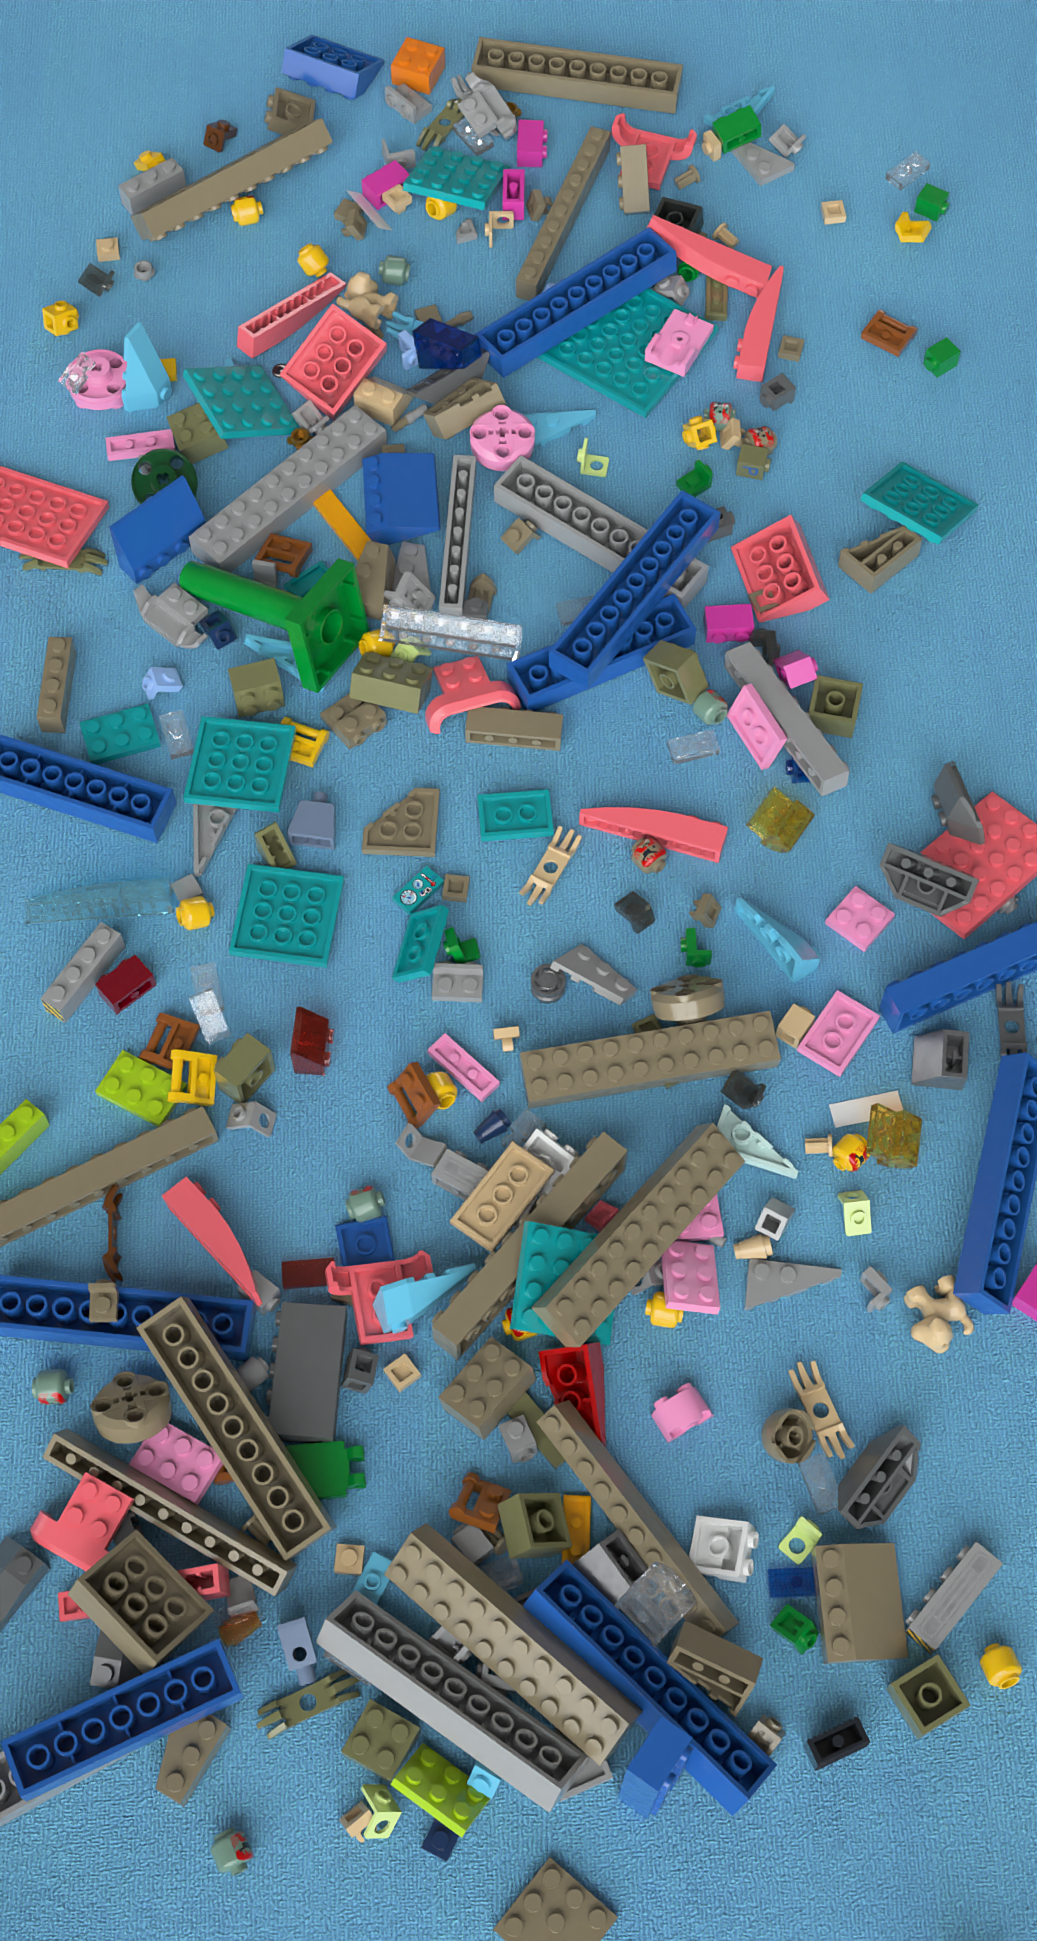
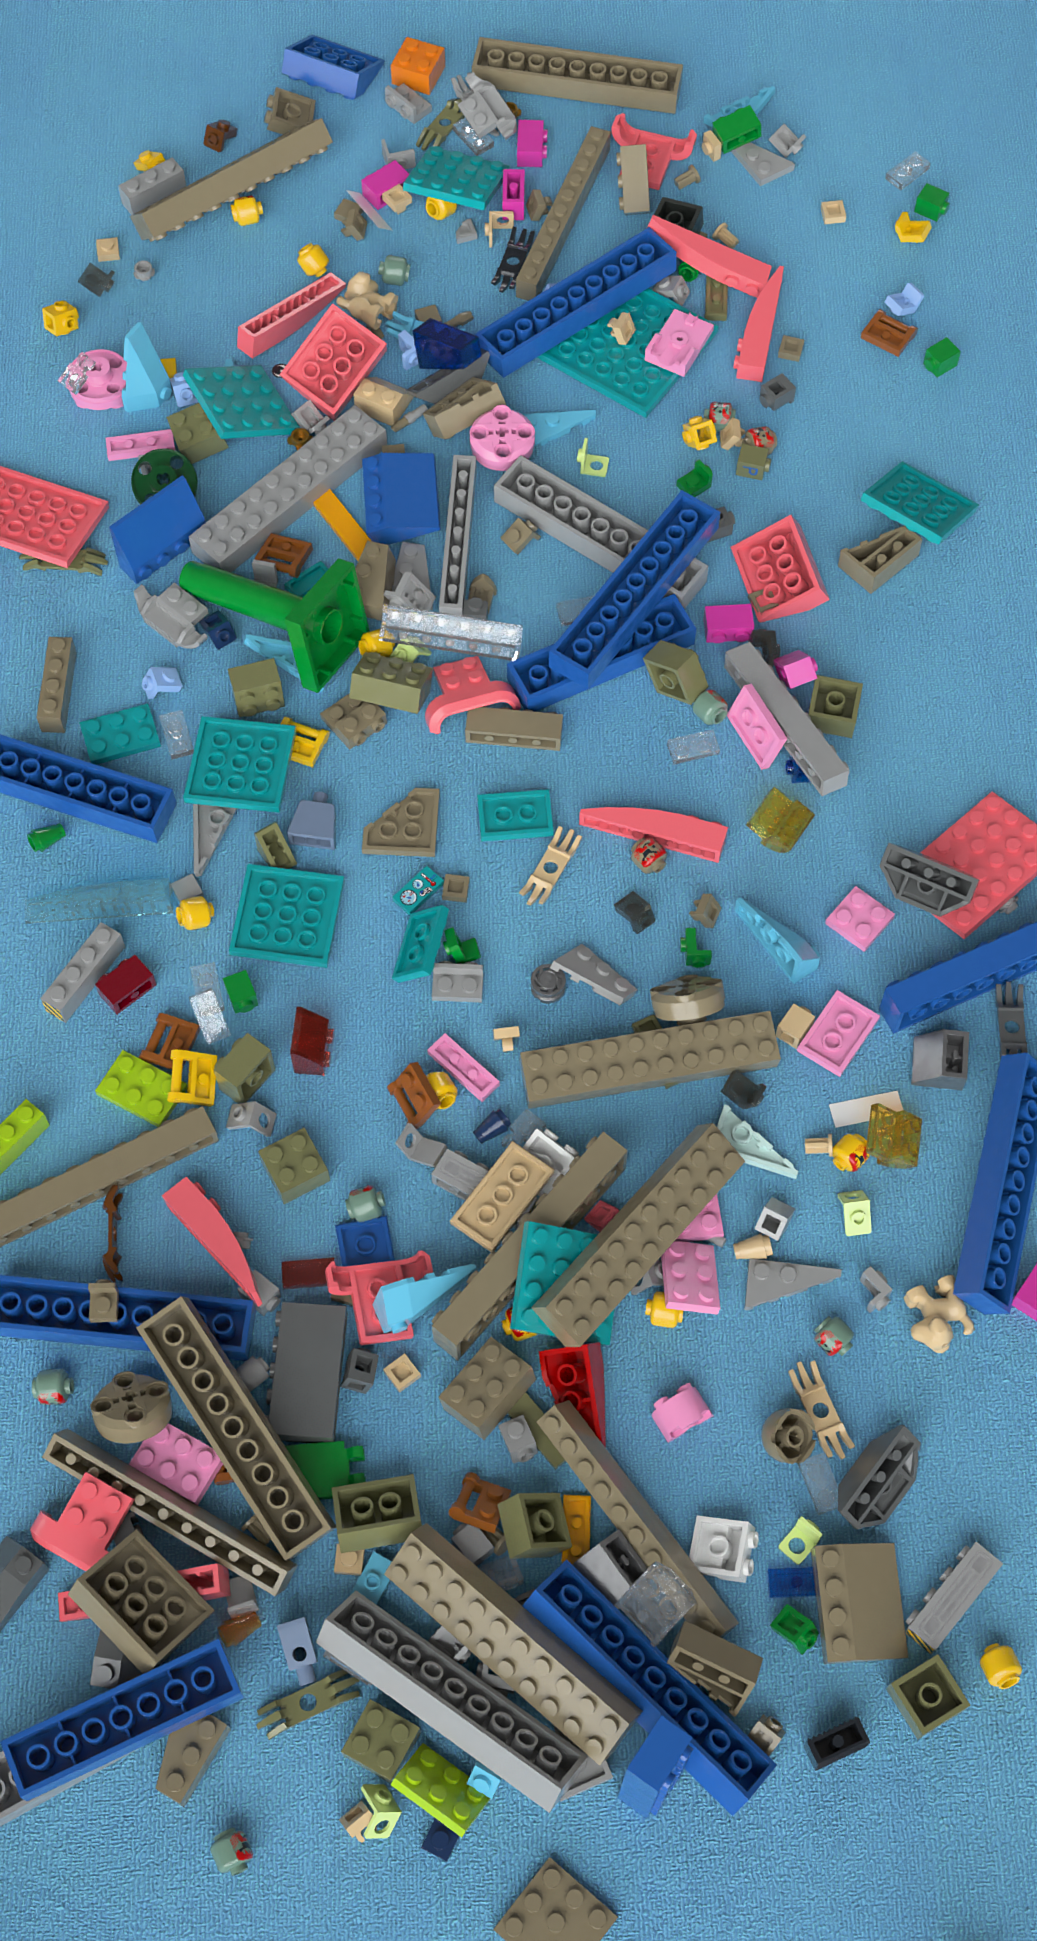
(46, 836): none -> green cone
(182, 391): none -> light blue bracket
(240, 992): none -> green brick
(243, 1240): none -> light grey plate
(294, 1165): none -> olive brick
(376, 1513): none -> olive brick
(517, 251): none -> black piece
(622, 328): none -> tan tile
(833, 1336): none -> sand green head
(905, 302): none -> light blue bracket
(956, 806): dark grey wedge -> none

